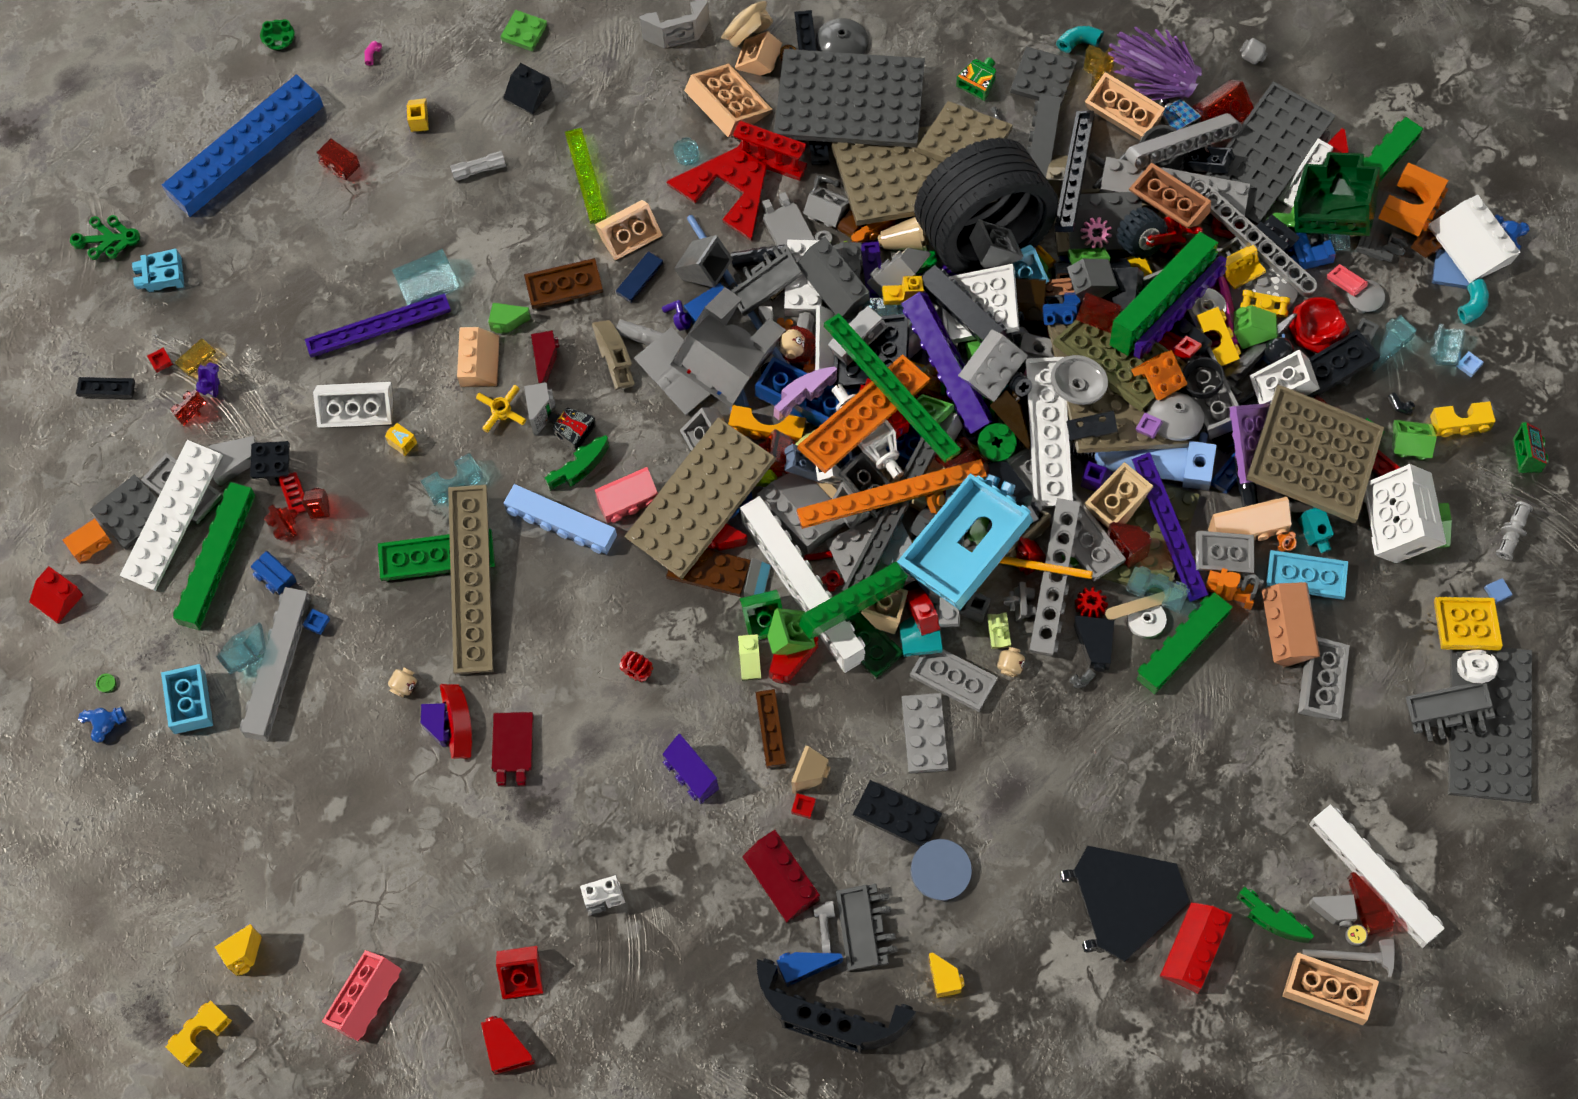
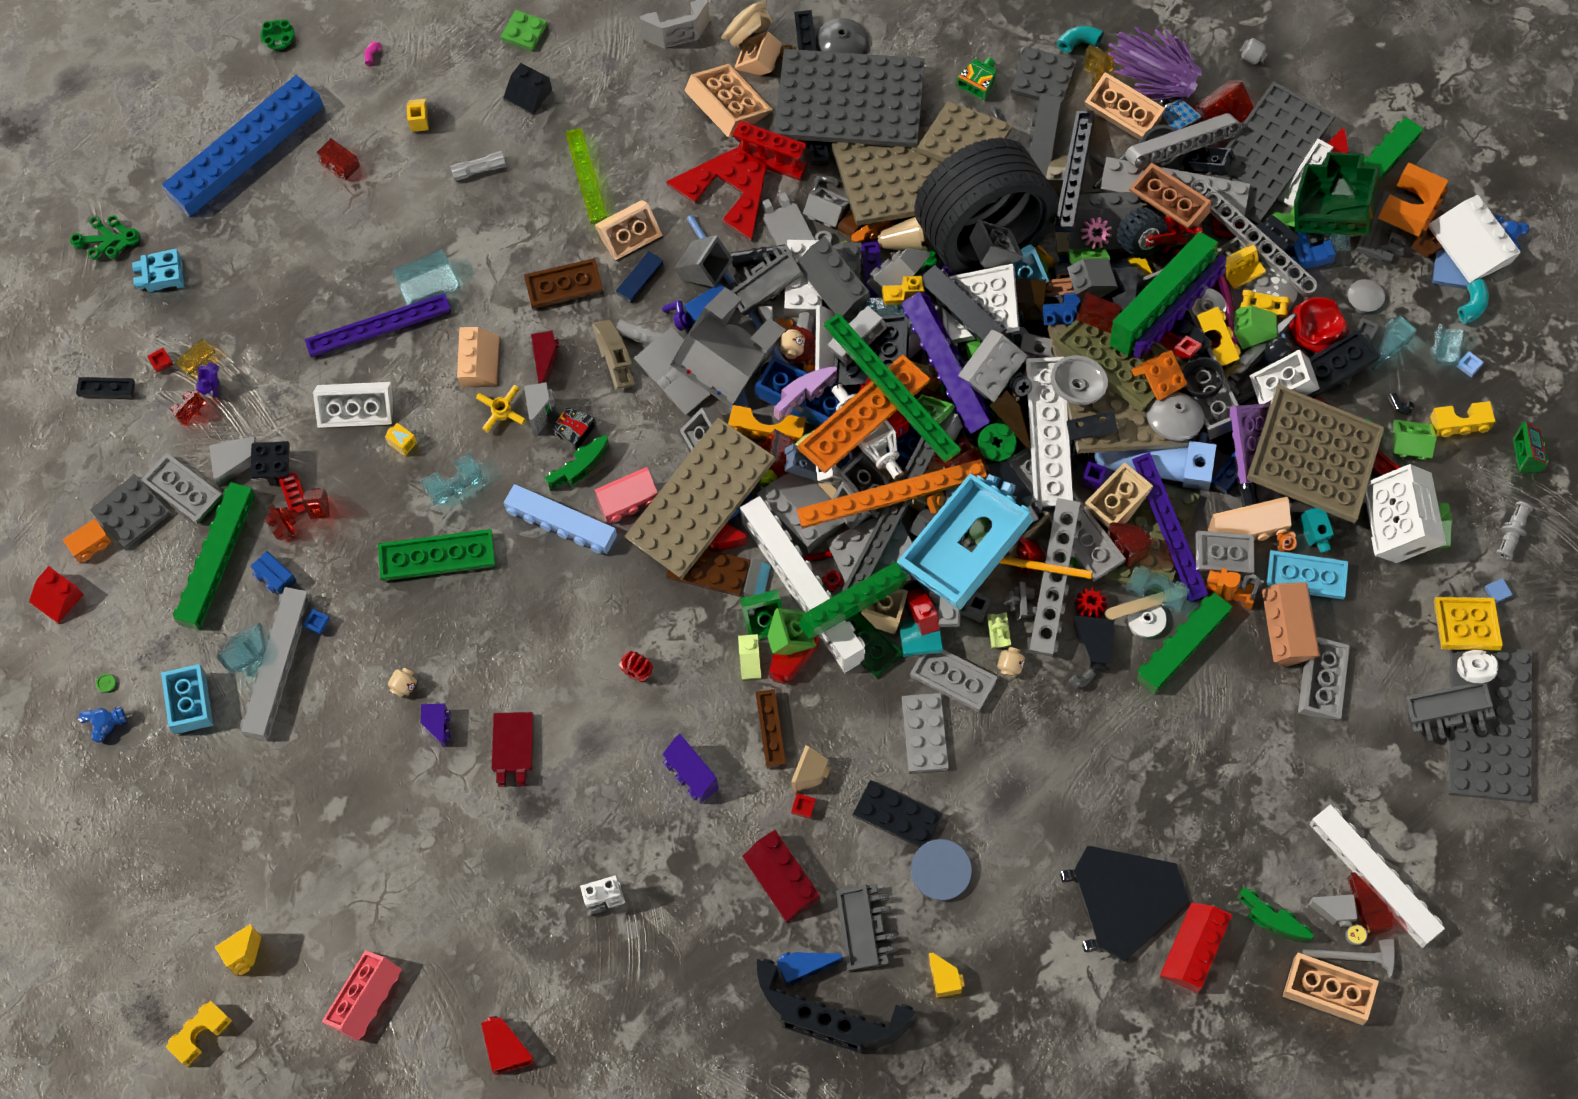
(171, 515): white plate -> none
(459, 720): red slope -> none
(470, 579): dark tan plate -> none
(507, 317): bright green slope -> none
(519, 972): red slope -> none
(686, 151): clear light blue wheel -> none
(824, 912): light grey brick -> none
(1149, 425): medium lavender plate -> none
(1347, 280): coral tile -> none

